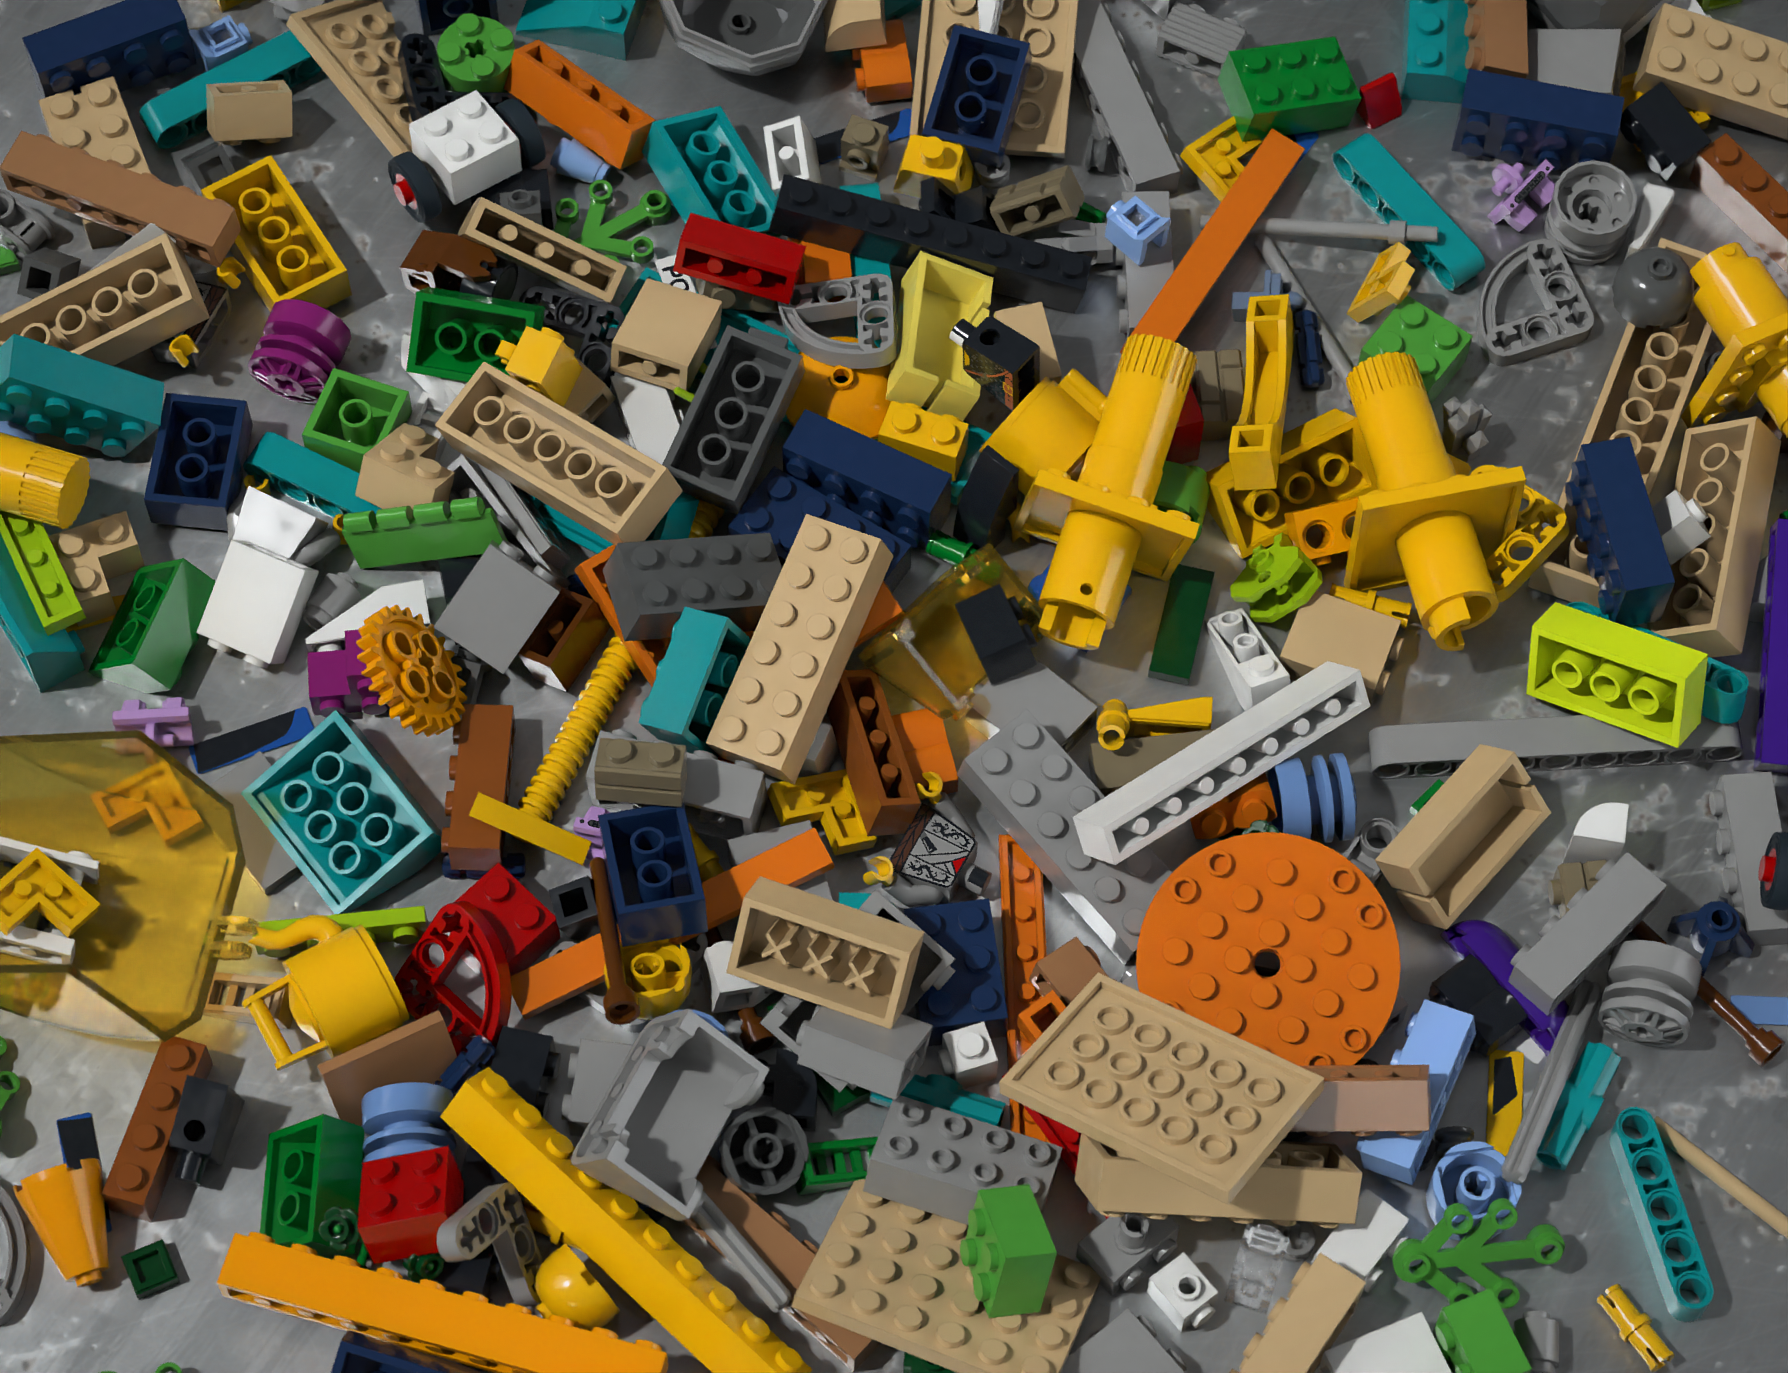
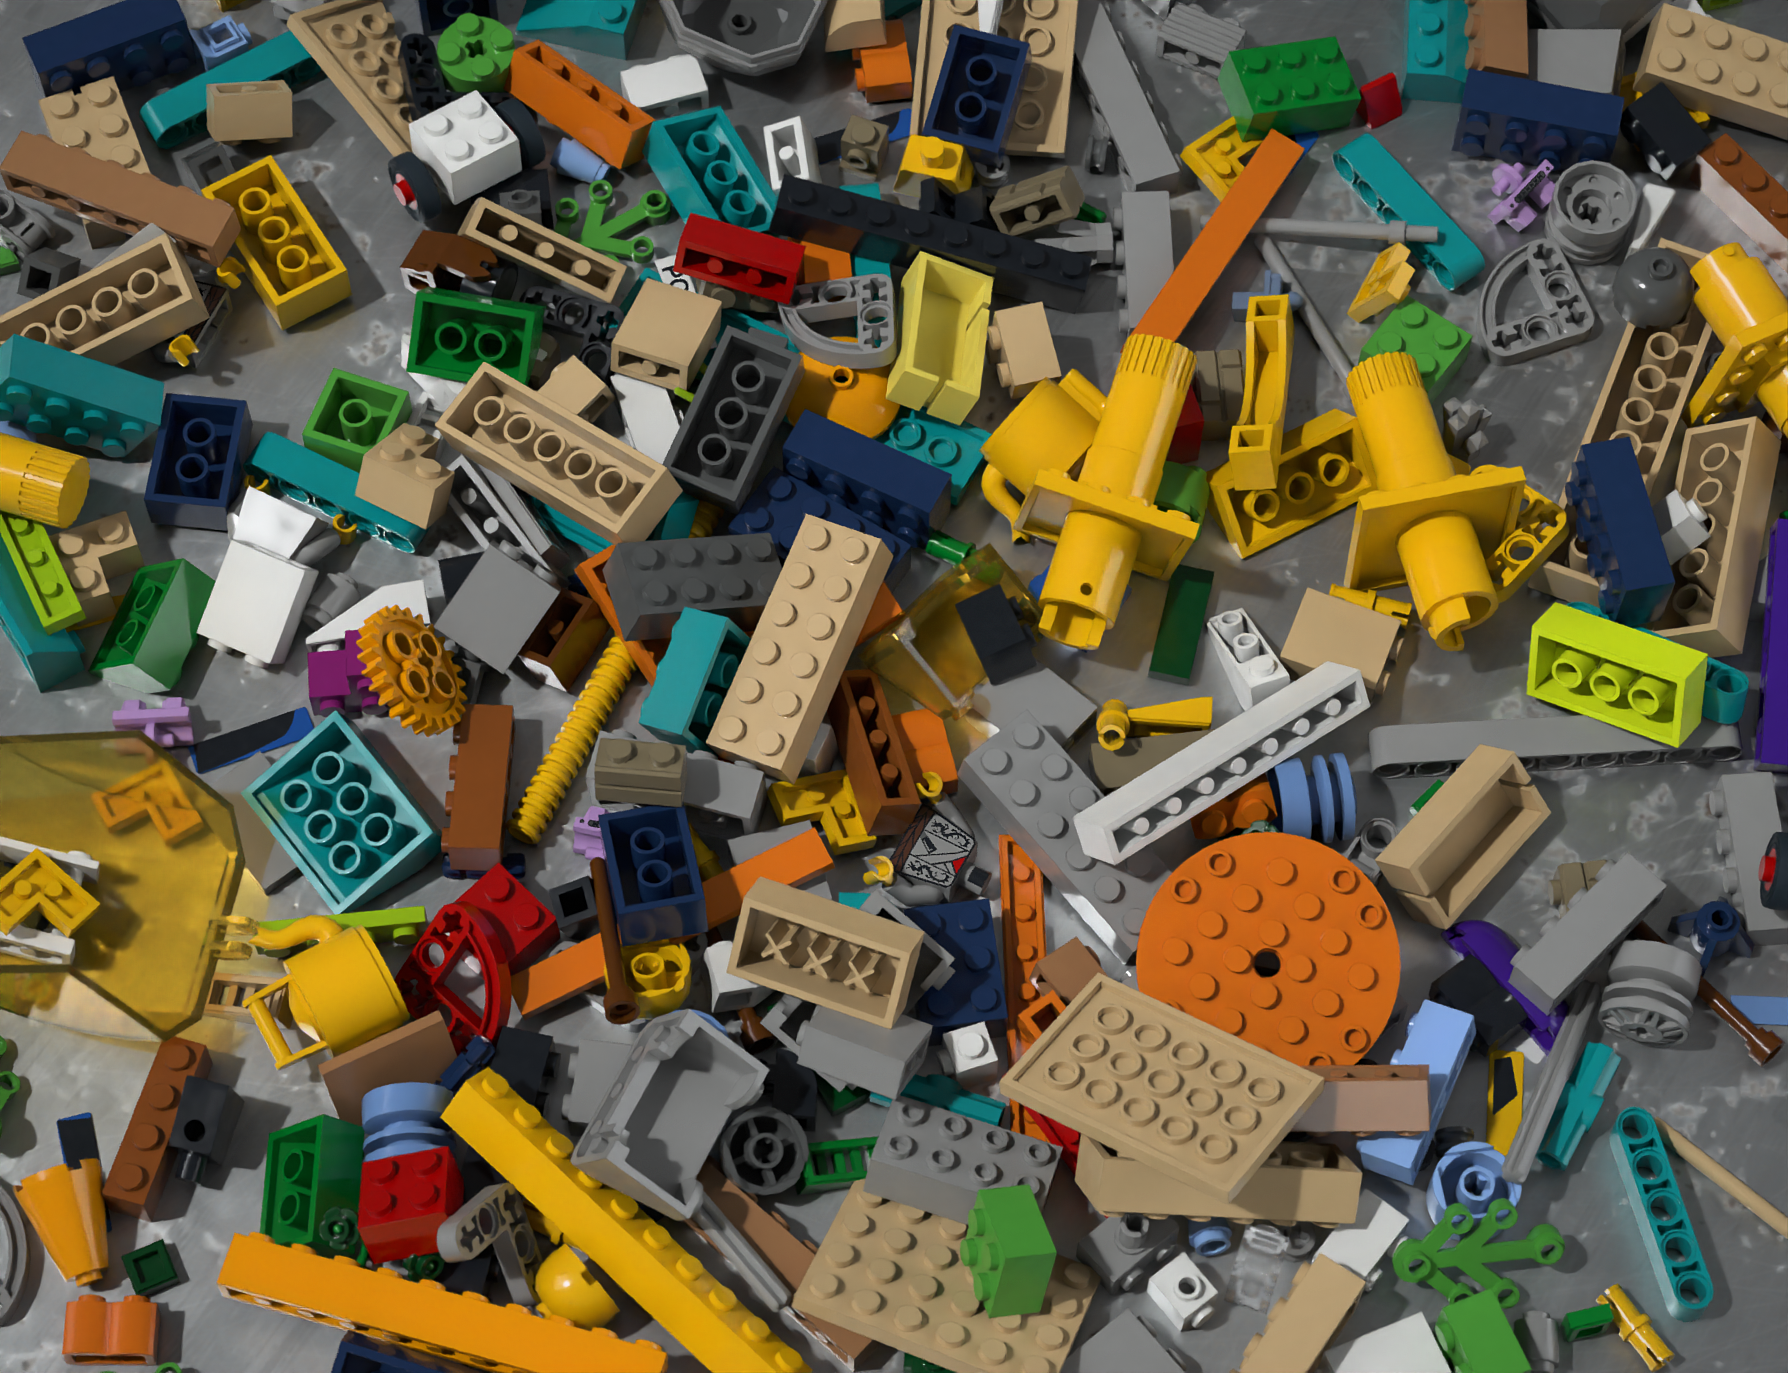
(111, 1332): none -> orange brick
(298, 350): magenta wheel -> none
(421, 534): bright green windscreen -> none
(530, 828): yellow sticker -> none
(542, 363): yellow brick -> none
(666, 87): none -> white brick
(926, 436): yellow brick -> none
(987, 500): black slope -> none
(999, 359): black torso -> none
(1133, 226): light blue window -> none
(1209, 1237): none -> light blue cone
(1275, 578): lime hinge -> none
(1308, 349): dark blue axle -> none
(1330, 520): light orange brick -> none
(1586, 1322): none -> green tile
(1598, 834): white brick -> none

